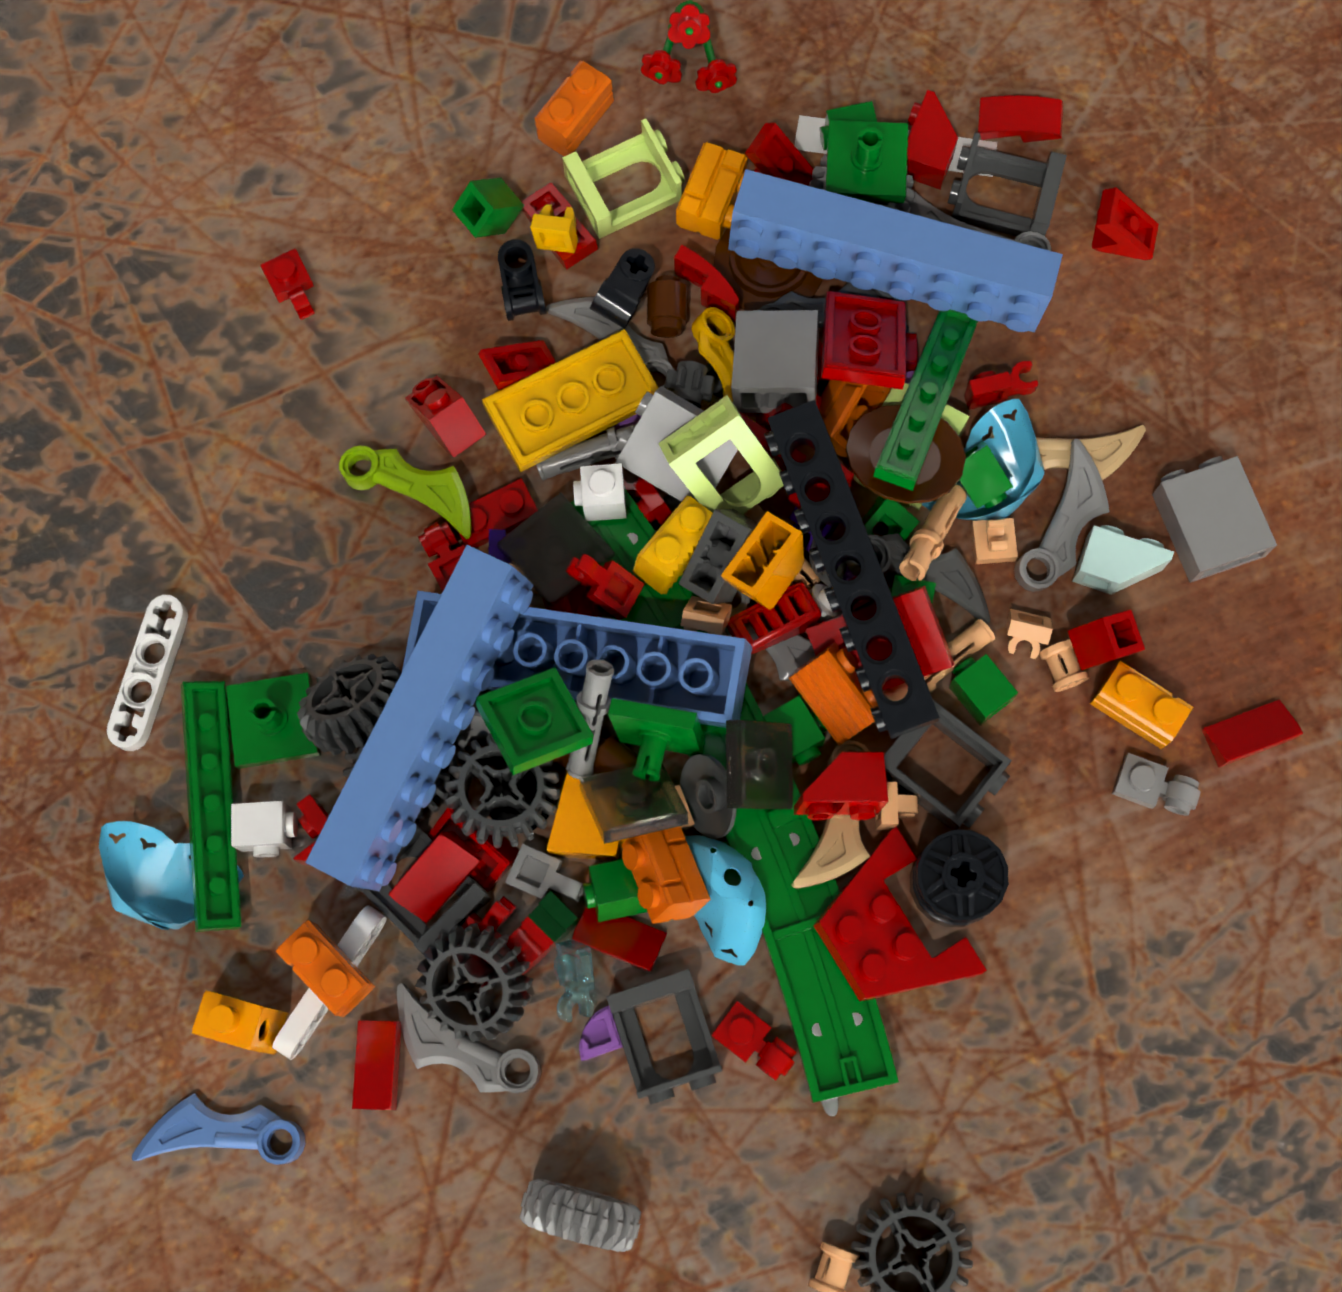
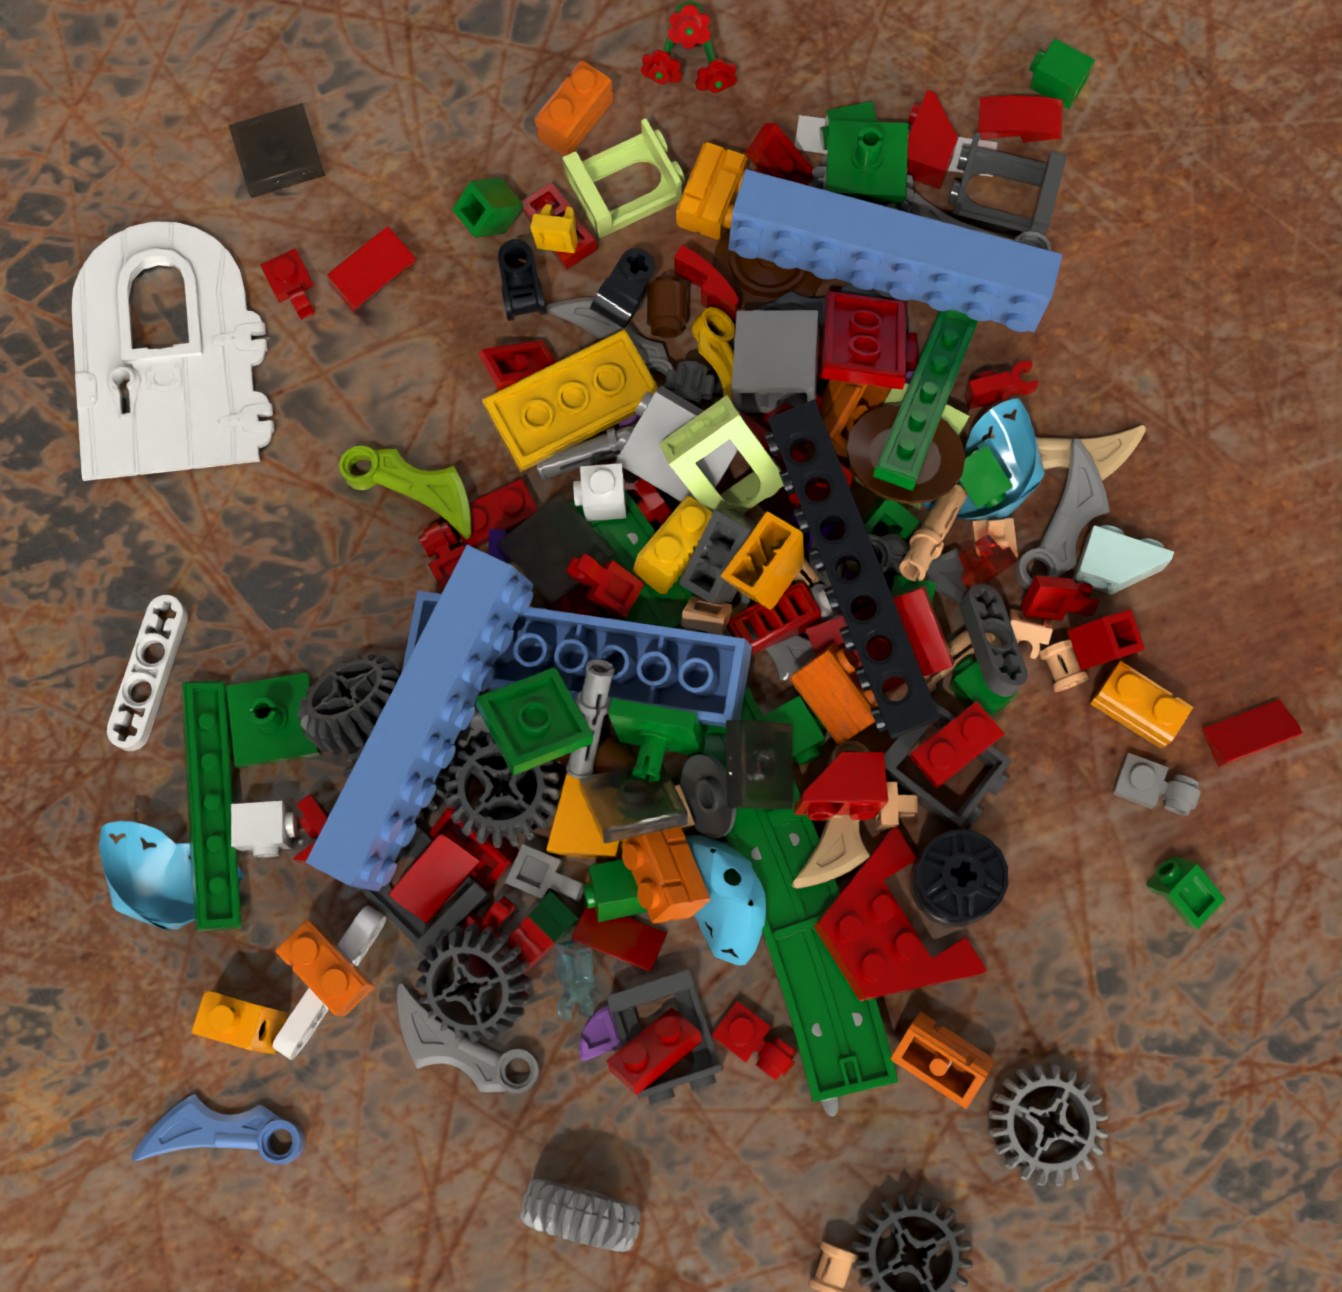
(186, 400): none -> white door
(276, 150): none -> clear smoke plate
(370, 268): none -> red hinge
(377, 1065): red slope -> none
(445, 415): red slope -> none
(654, 1051): none -> red plate
(943, 1060): none -> orange brick
(956, 744): none -> red plate
(988, 565): none -> clear red tile
(990, 657): none -> dark grey beam
(1038, 1143): none -> light grey gear
(1056, 596): none -> red plate
(1060, 72): none -> green brick
(1124, 227): red slope -> none
(1186, 890): none -> green bracket
(1213, 518): light grey brick -> none

